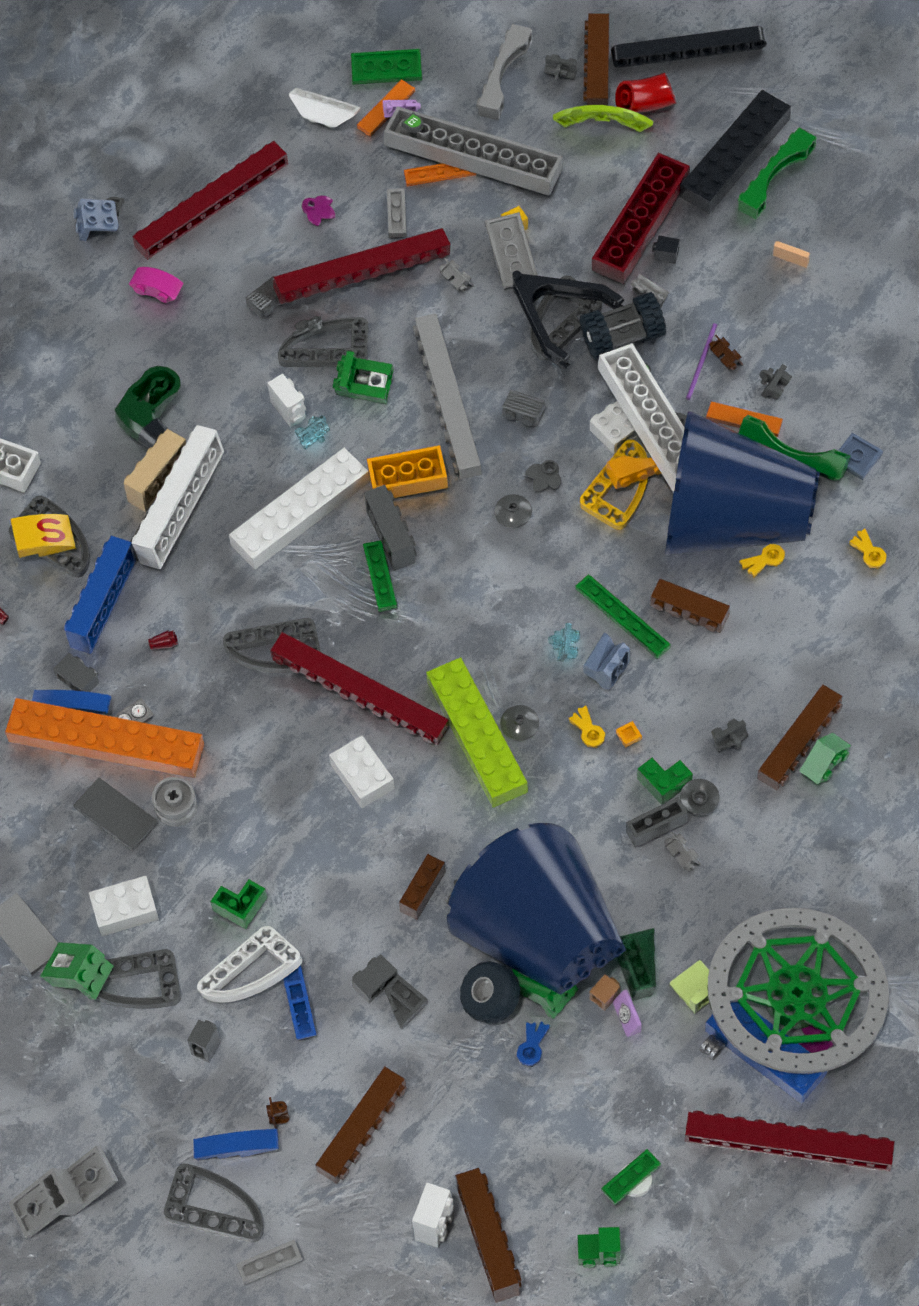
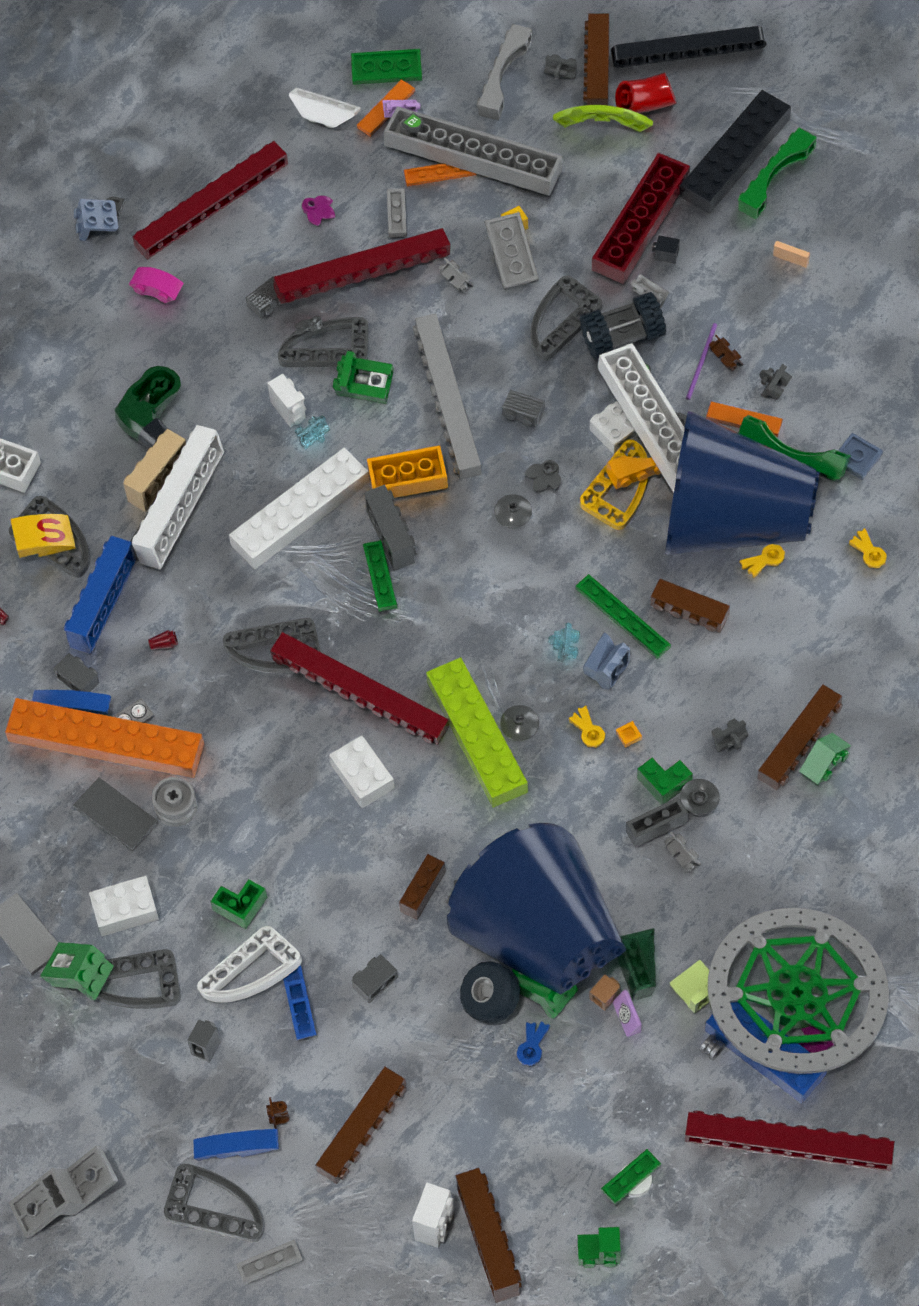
(404, 1000): dark grey wing -> none
(531, 287): black piece -> none

